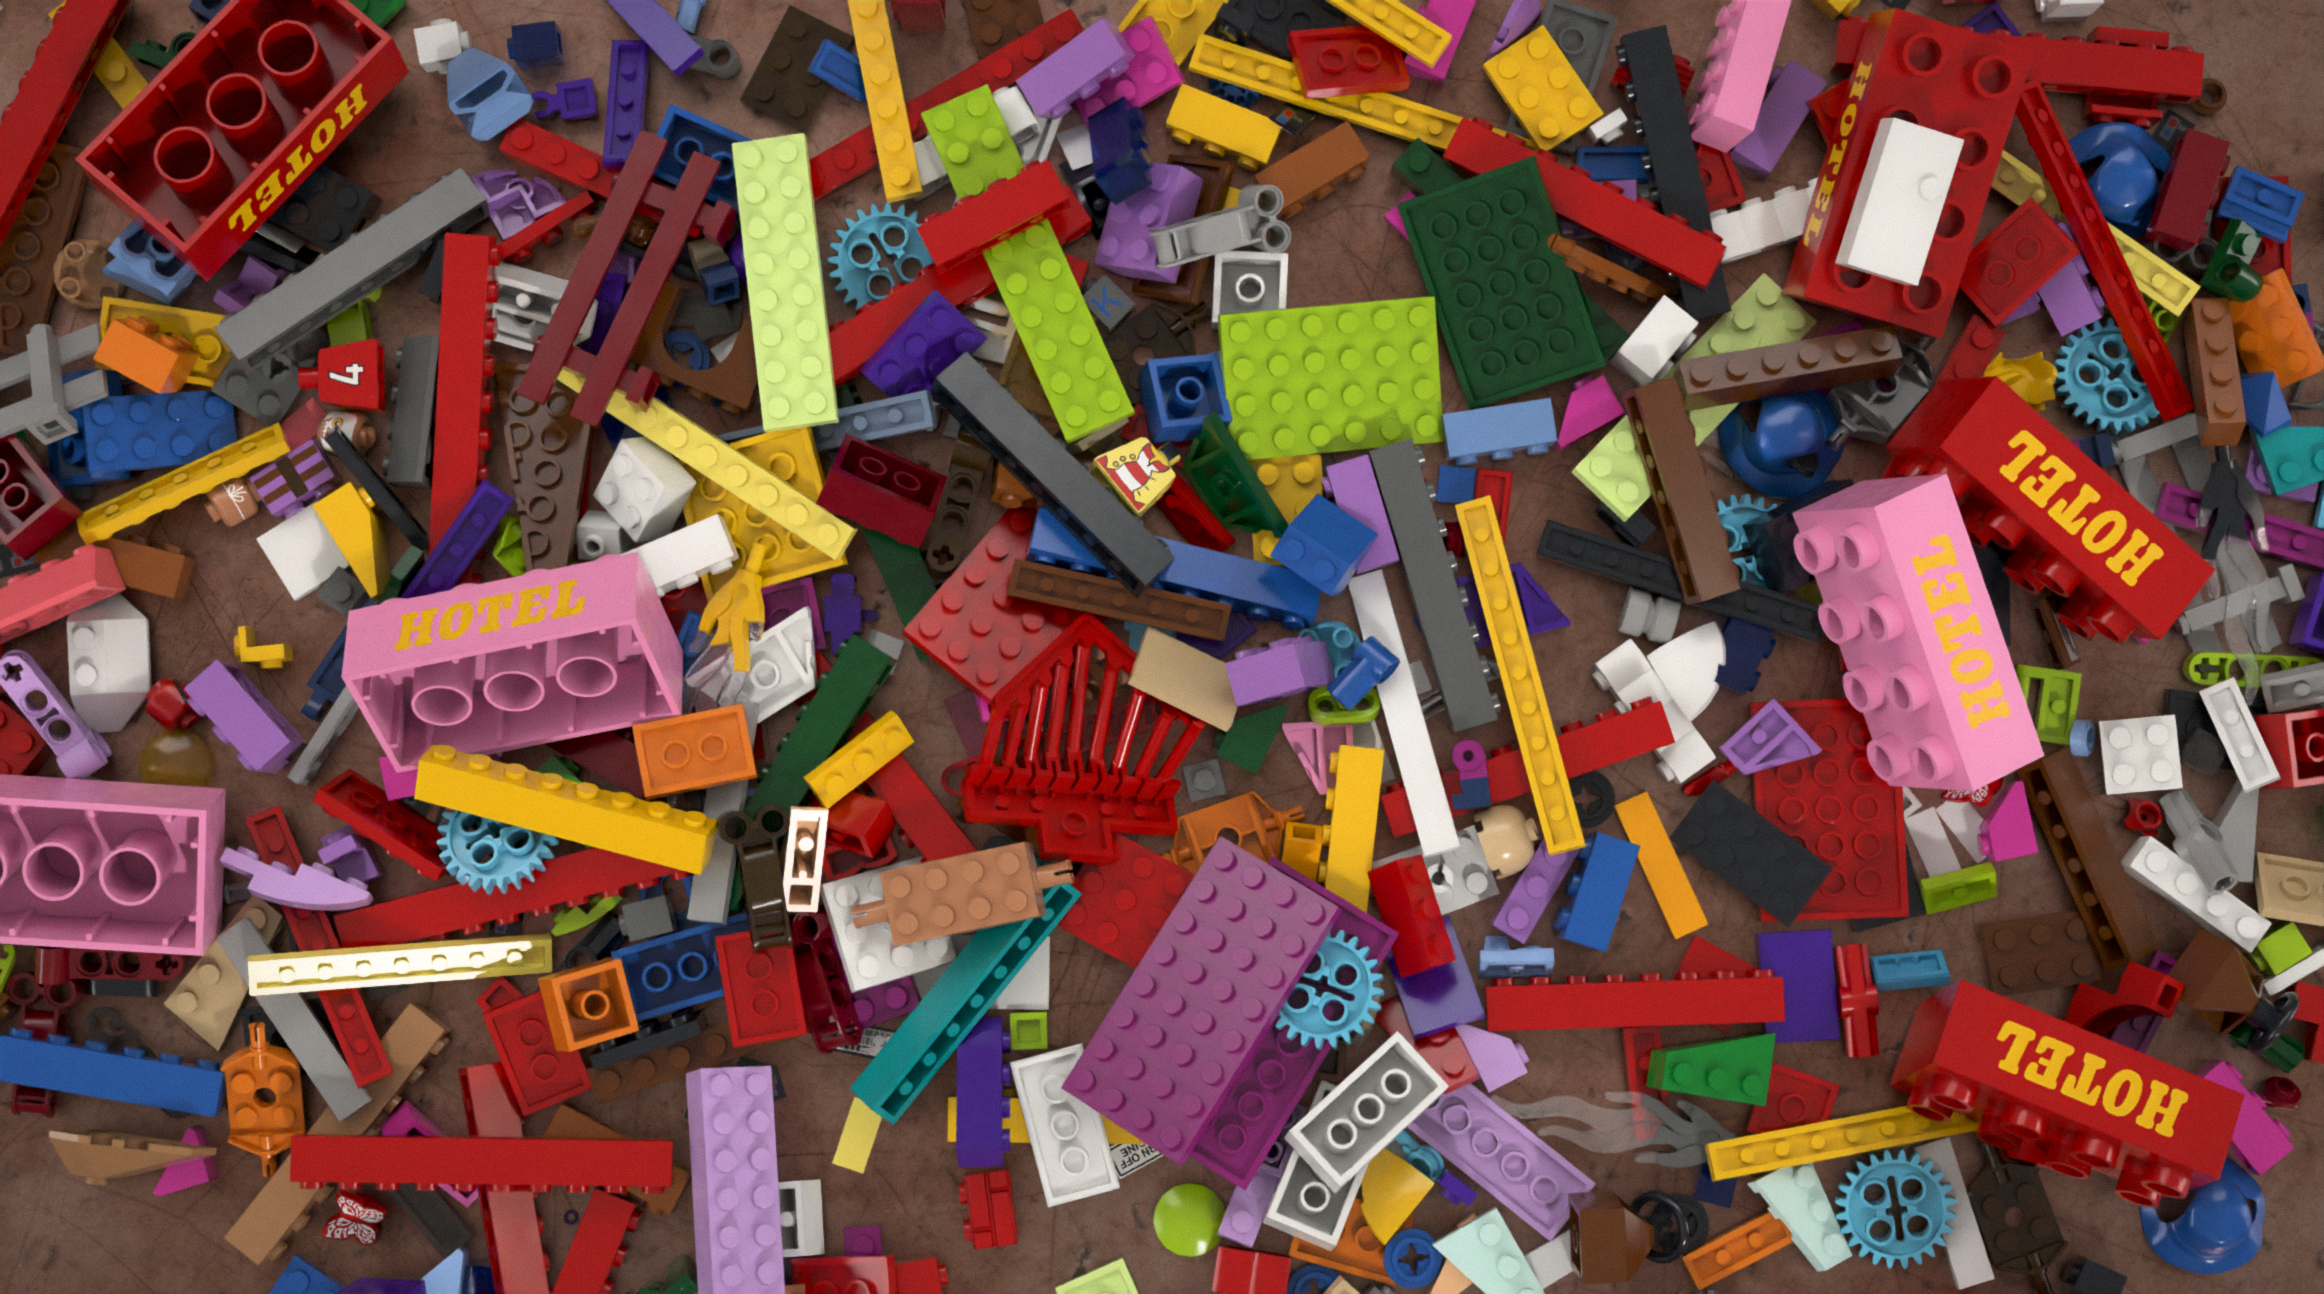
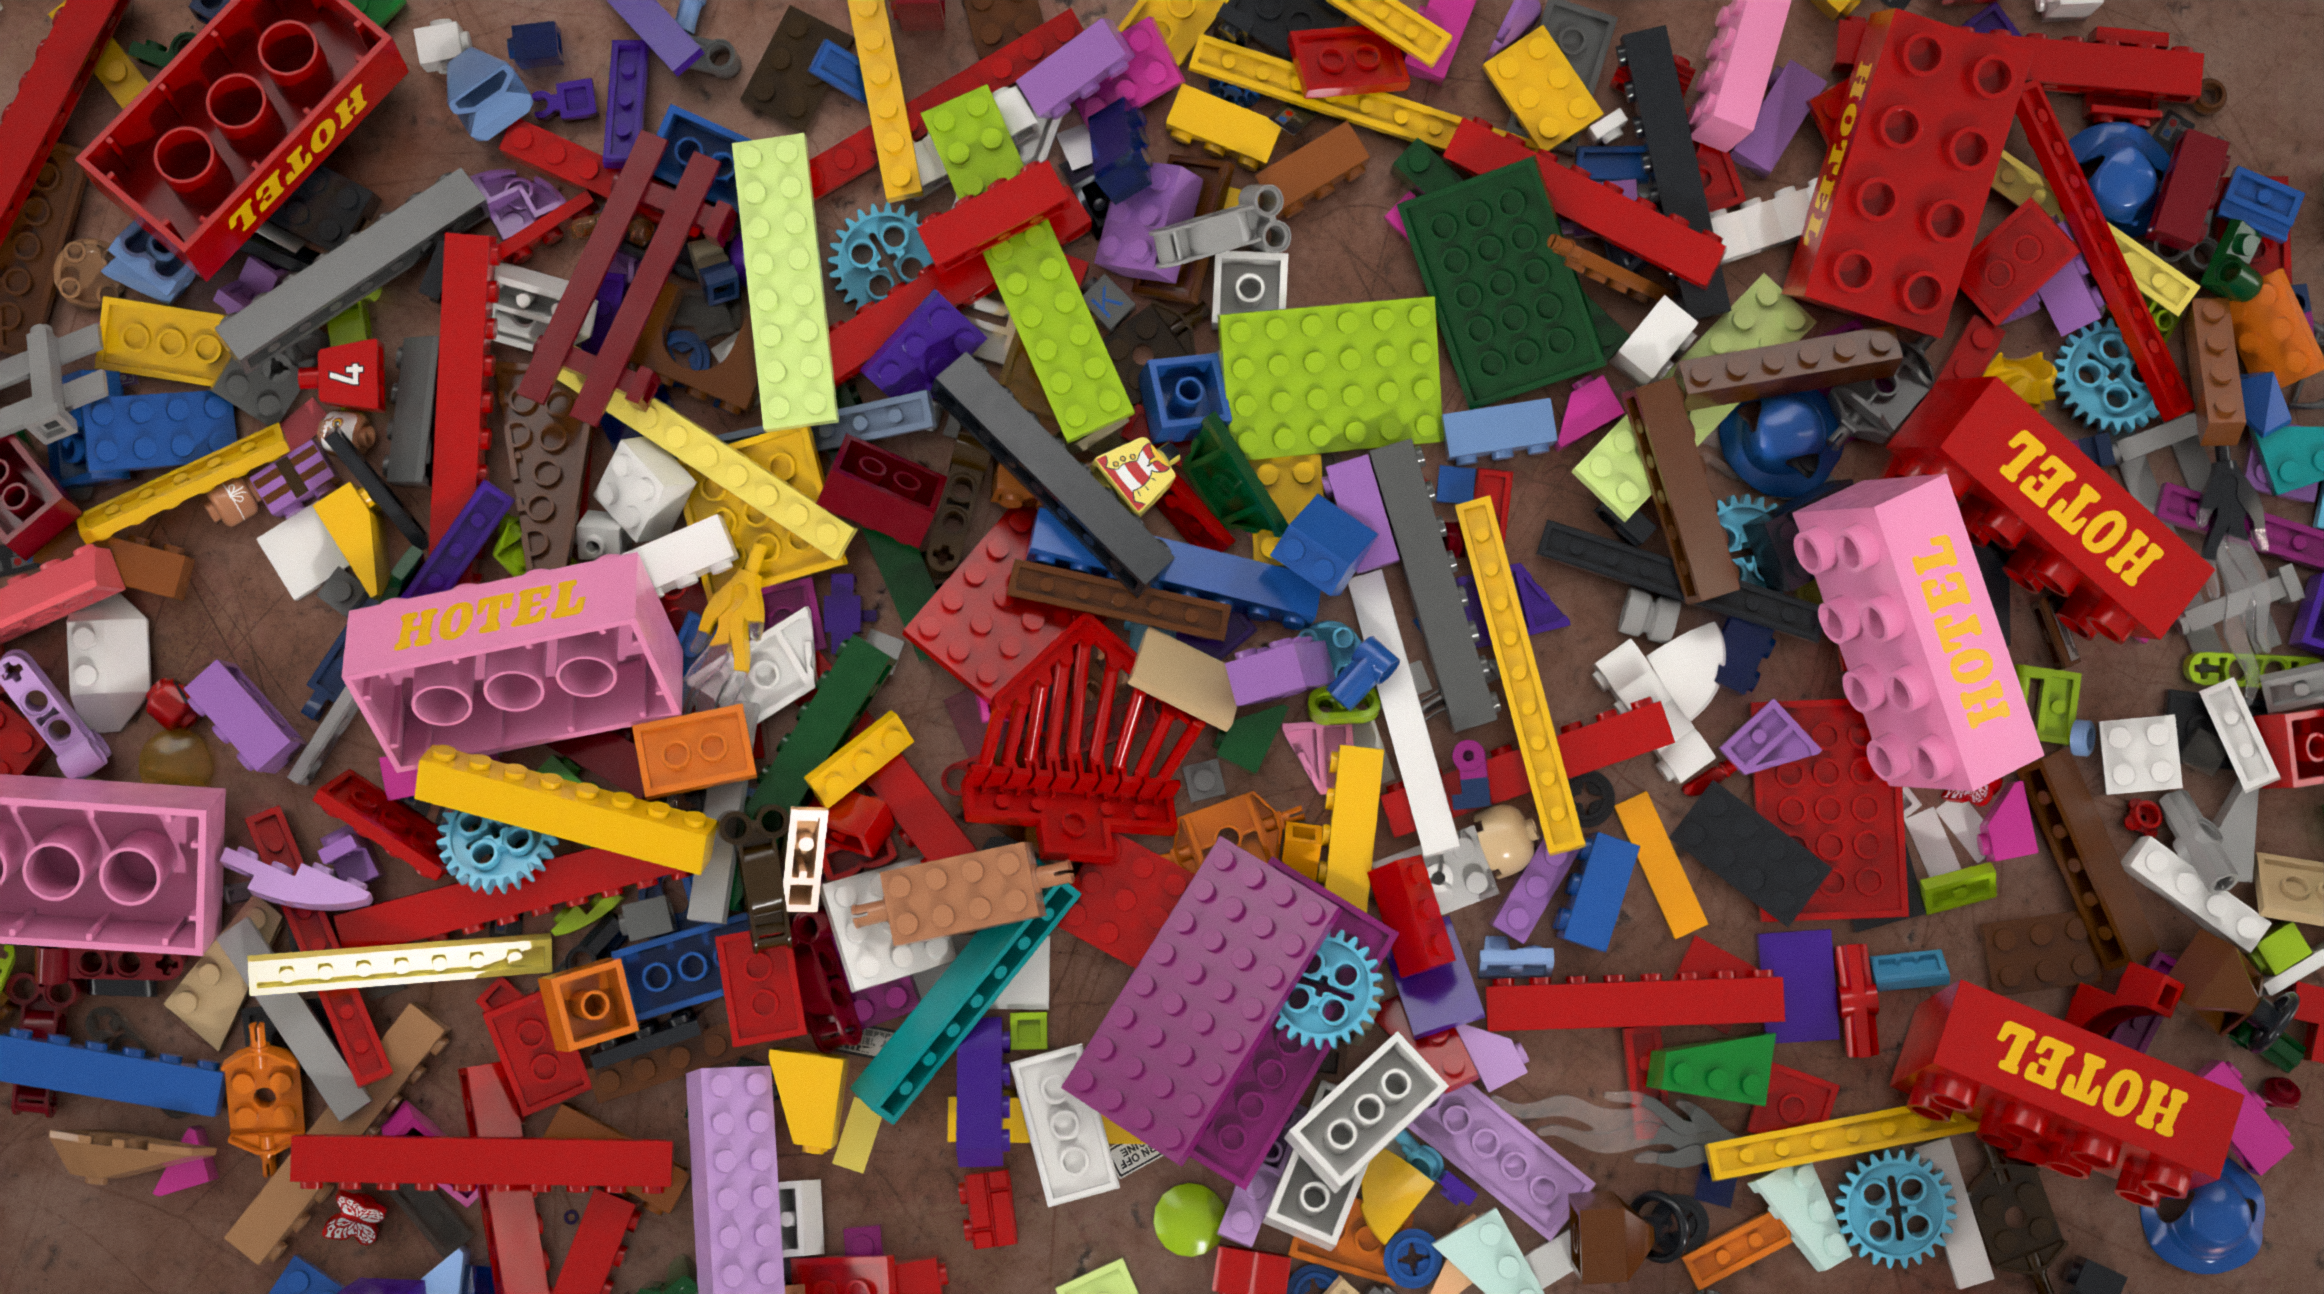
(147, 355): orange brick -> none
(267, 656): yellow bracket -> none
(811, 1095): none -> yellow slope
(1899, 201): white brick -> none

